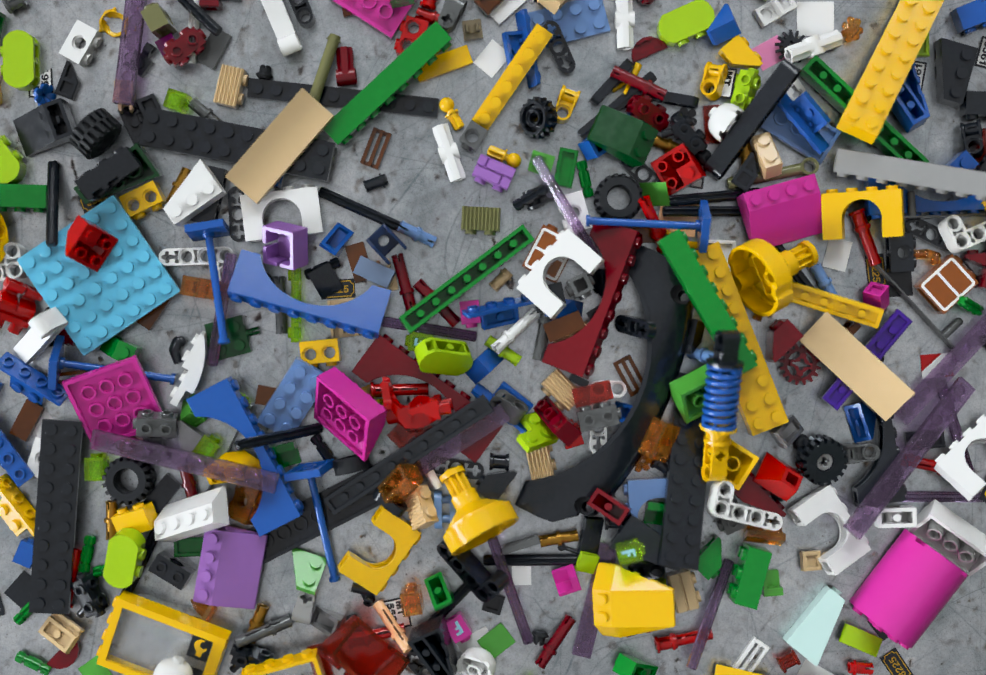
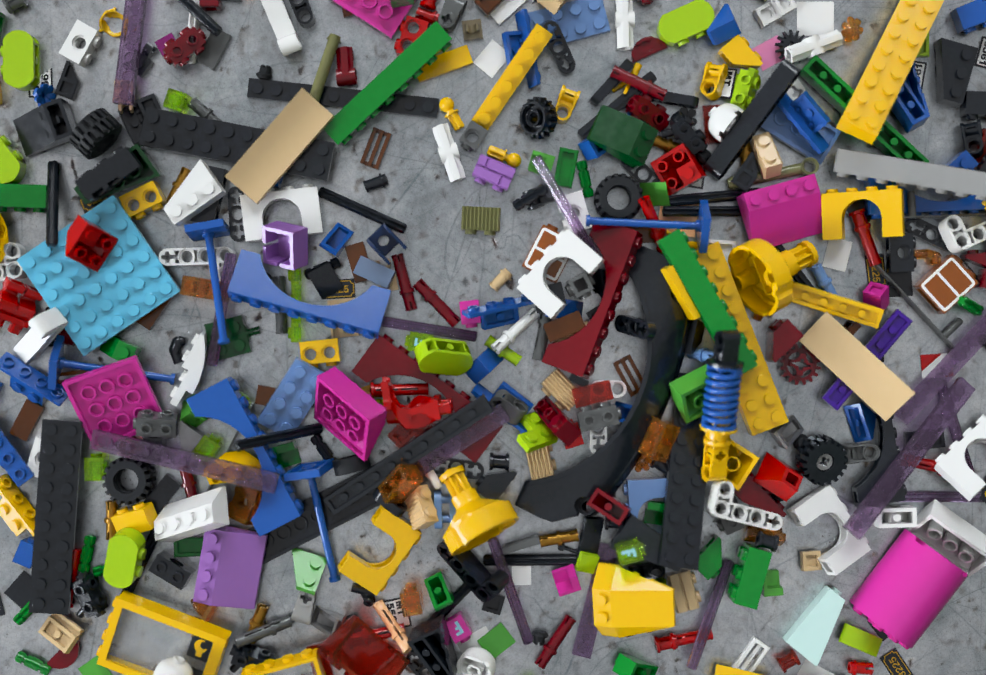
(158, 20): olive brick -> none
(231, 86): tan brick -> none
(416, 234): medium blue pin -> none
(466, 279): green brick -> none
(680, 292): none -> yellow tile
(767, 541): none -> black bush

